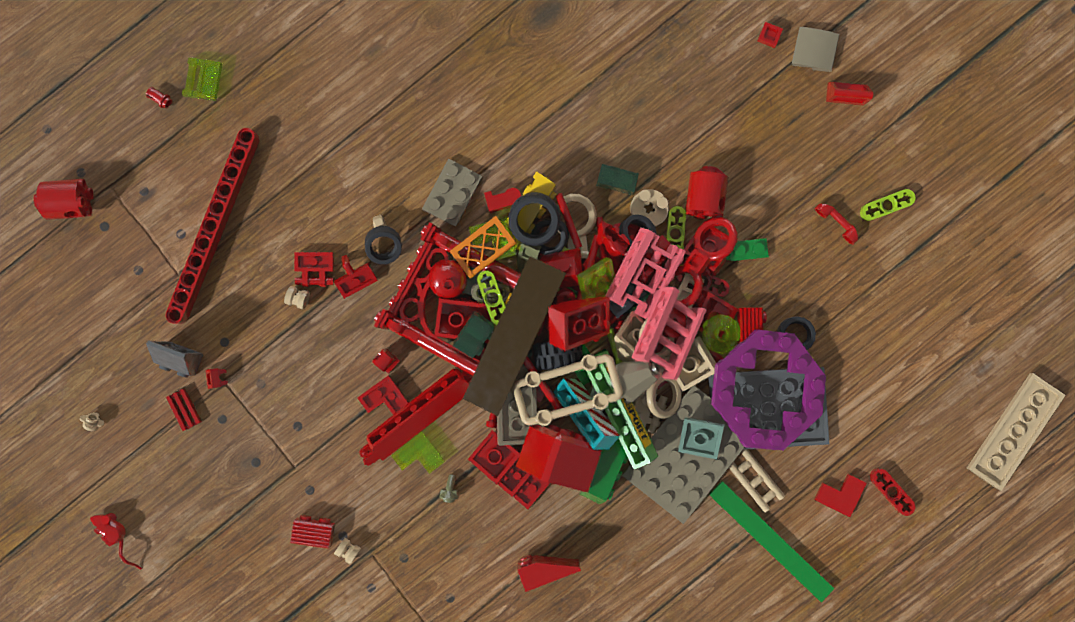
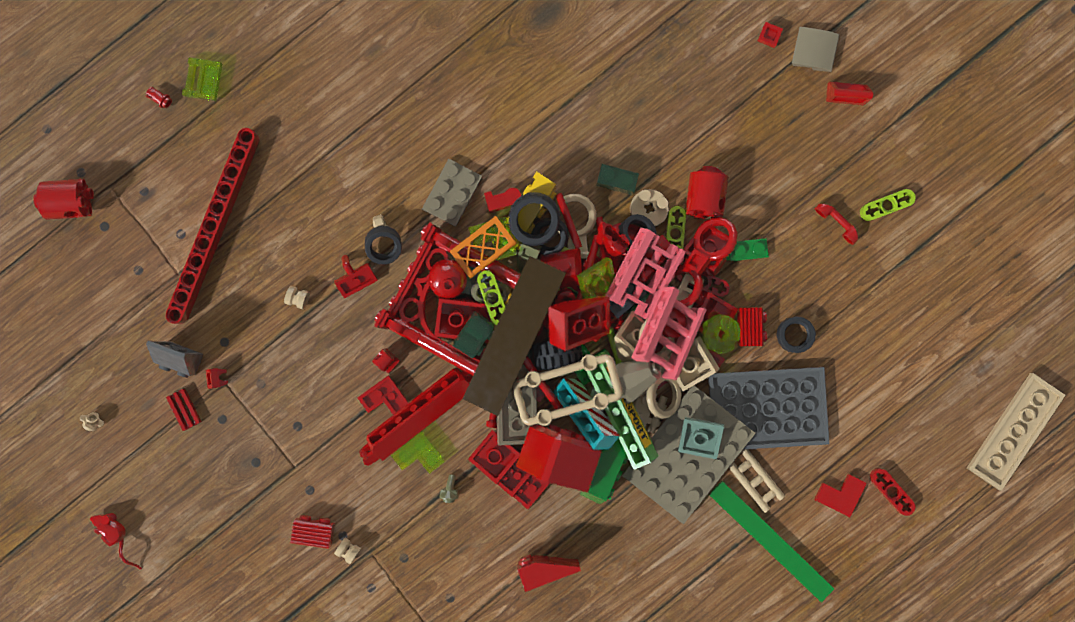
(314, 262): red plate -> none
(739, 417): magenta plate -> none

